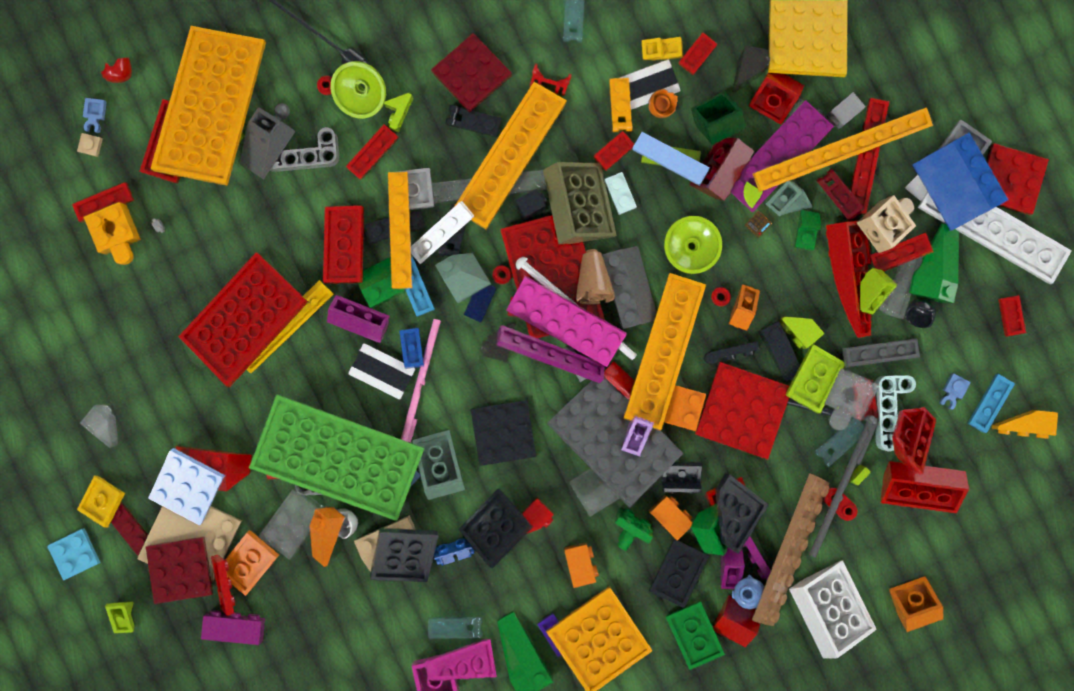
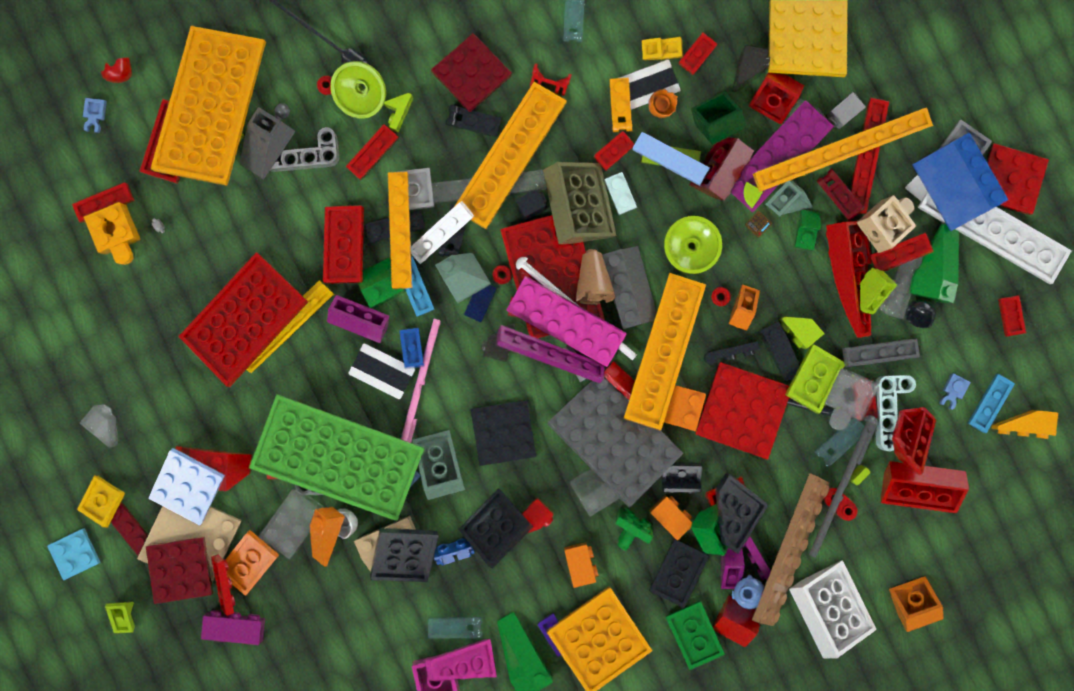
(89, 145): tan plate -> none
(636, 435): medium lavender slope -> none

